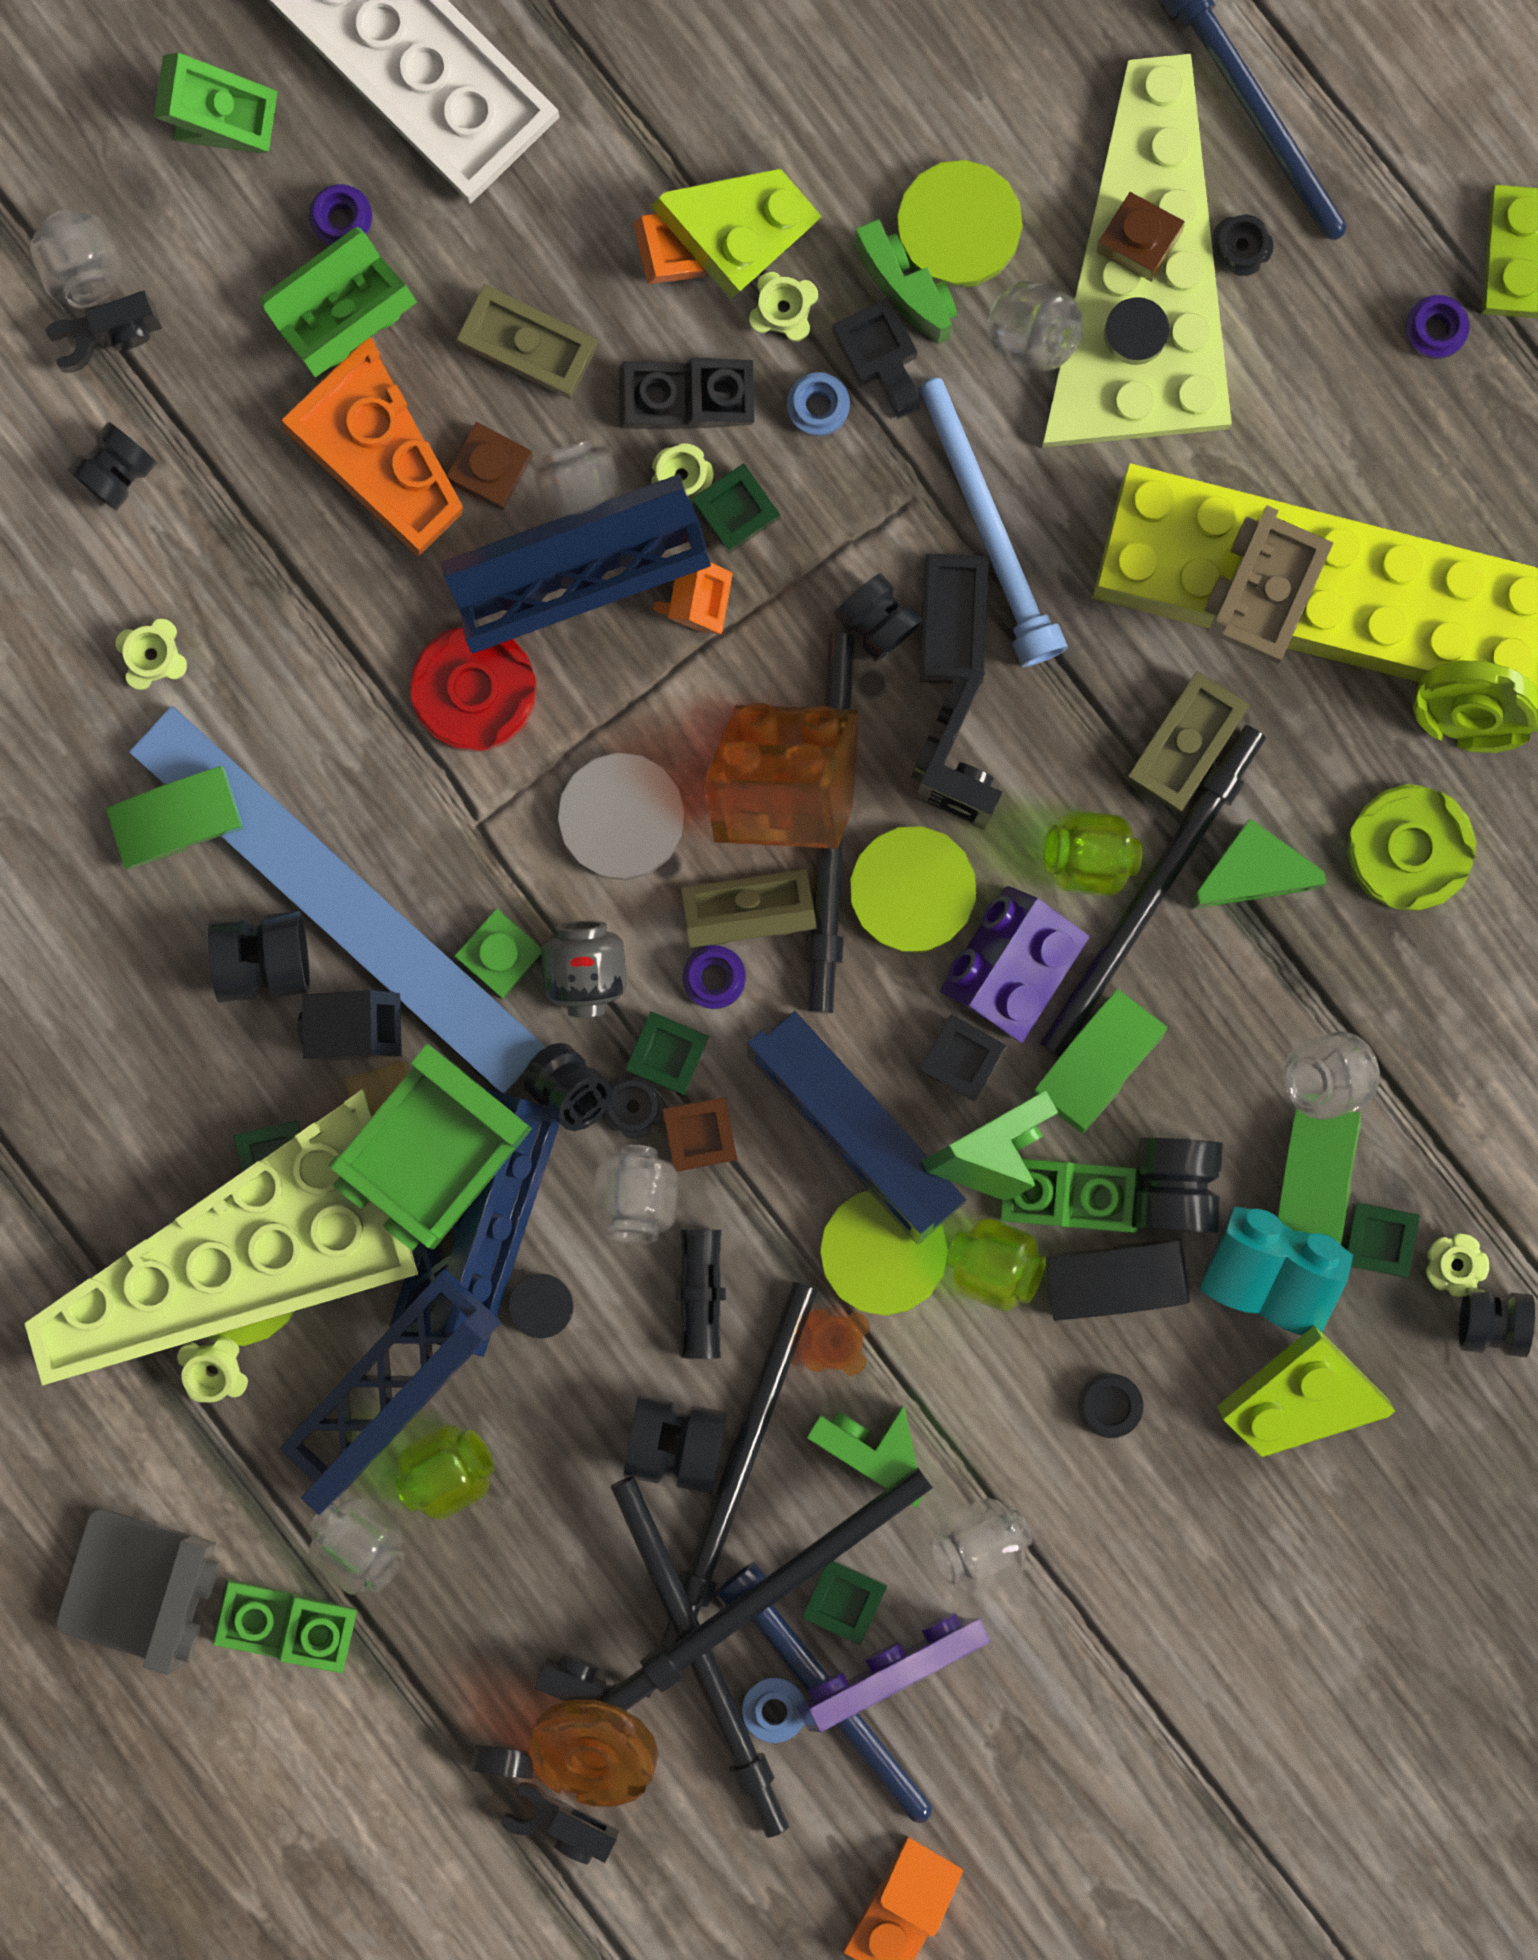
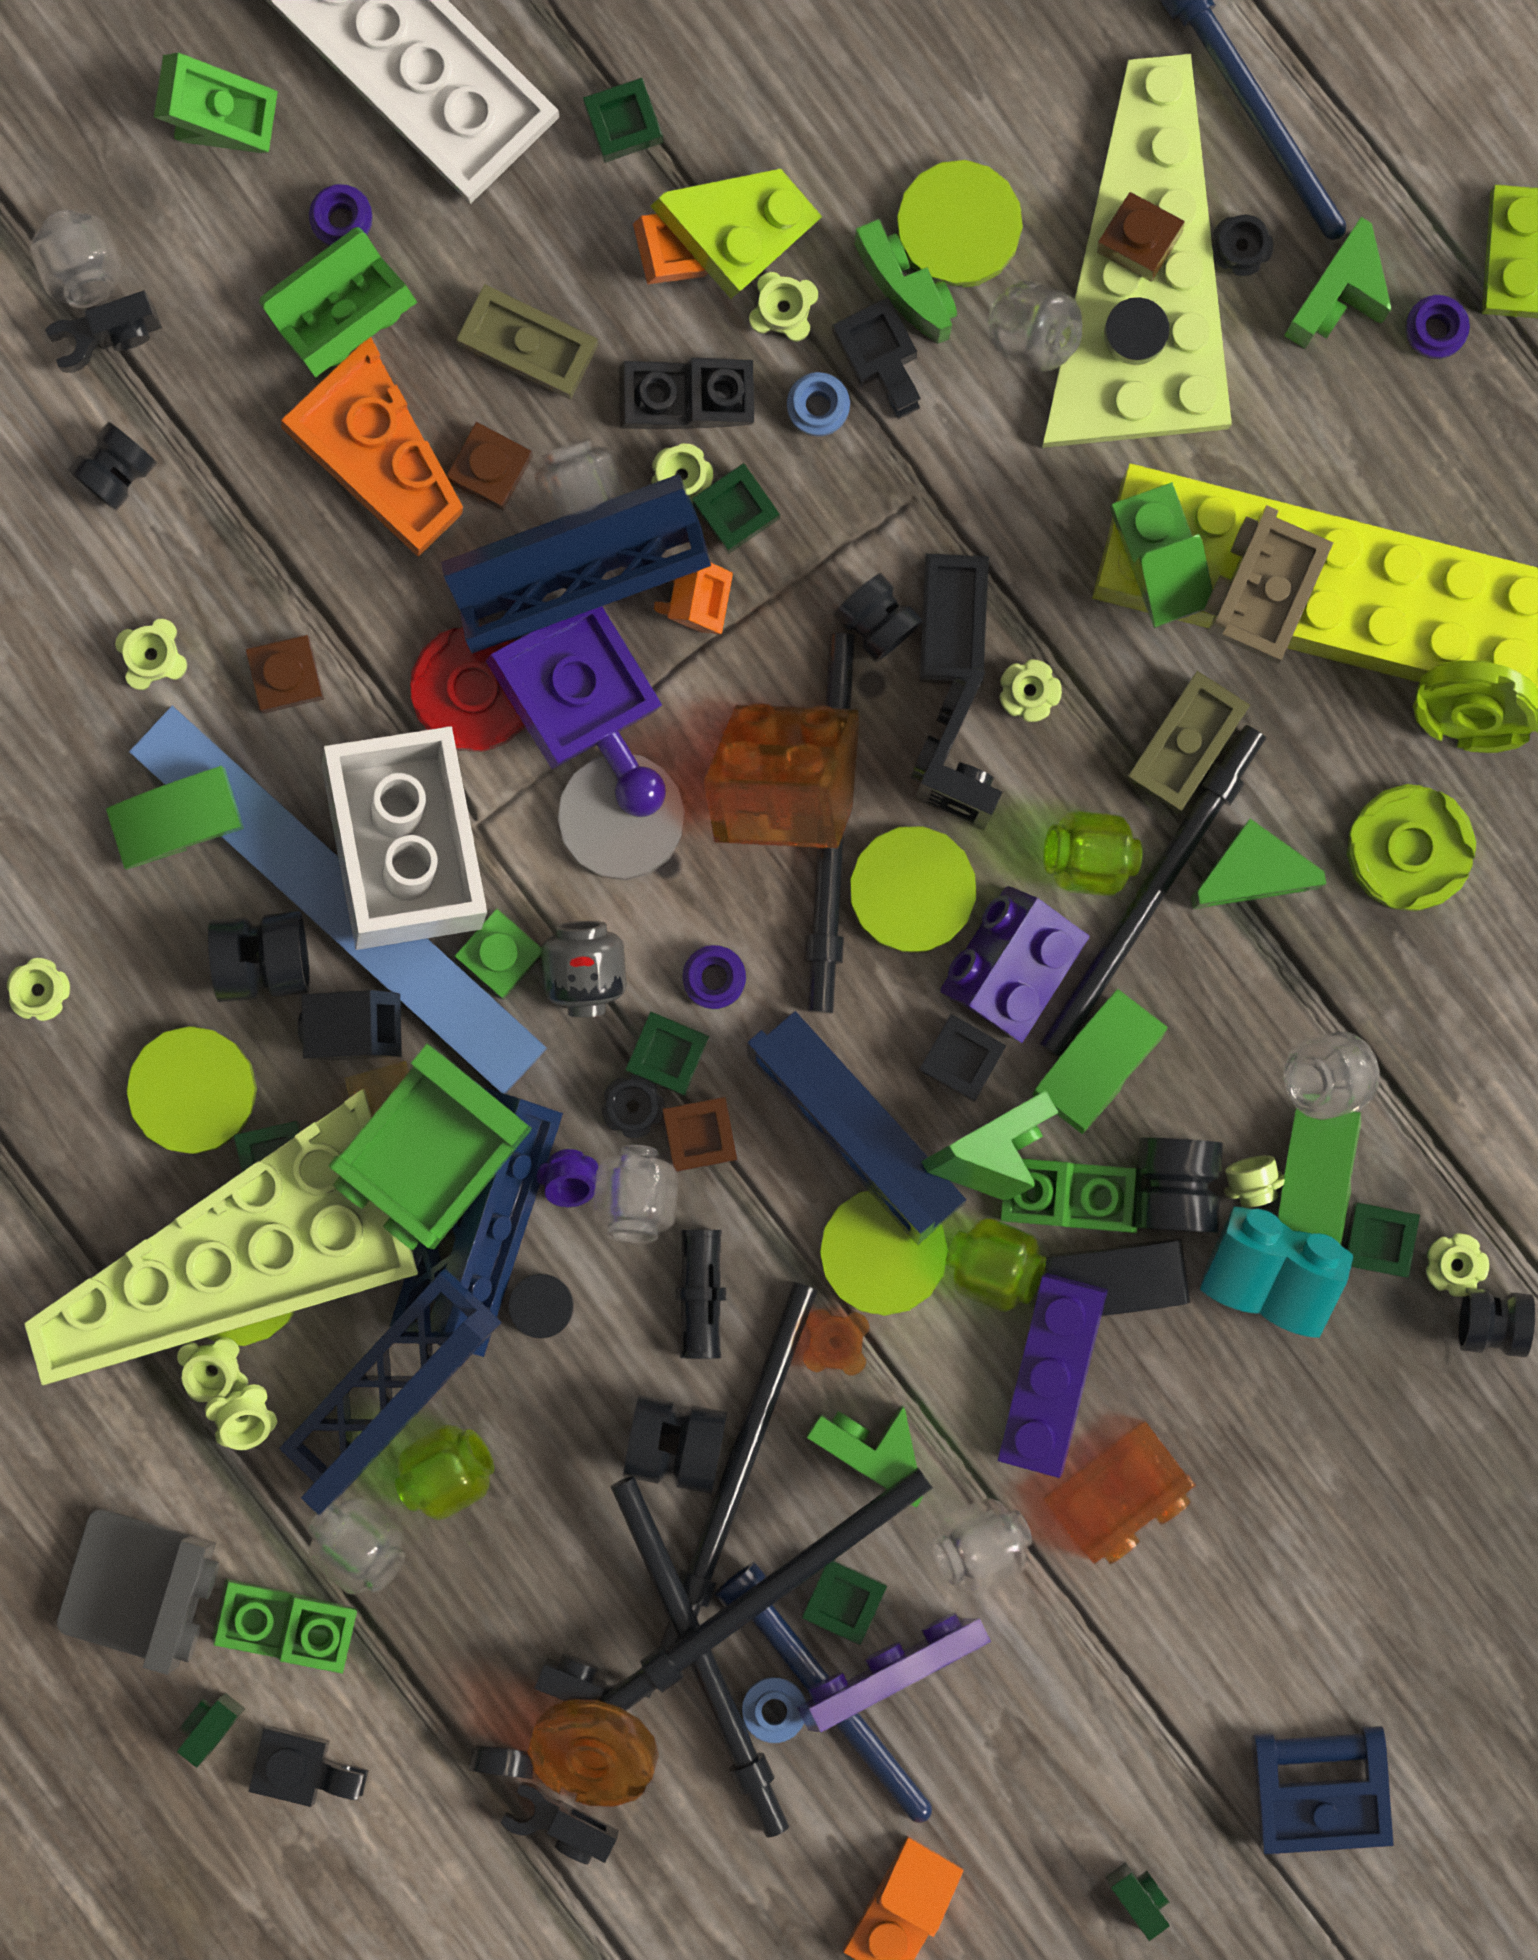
(21, 985): none -> yellowish green plate
(191, 1090): none -> lime tile
(207, 1727): none -> dark green plate
(241, 1418): none -> yellowish green plate
(285, 674): none -> reddish brown plate
(295, 1767): none -> black plate
(403, 838): none -> white brick
(567, 1086): black wheel -> none
(568, 1178): none -> dark purple plate
(578, 691): none -> dark purple plate
(623, 120): none -> dark green plate
(748, 908): olive plate -> none
(1029, 707): none -> yellowish green plate
(1035, 634): light blue piece -> none
(1052, 1375): none -> dark purple plate
(1110, 1405): black tile -> none
(1120, 1494): none -> clear orange bracket
(1141, 1899): none -> dark green plate
(1163, 554): none -> bright green slope
(1254, 1181): none -> yellowish green plate
(1303, 1397): lime wing -> none
(1323, 1812): none -> dark blue plate
(1352, 276): none -> bright green slope

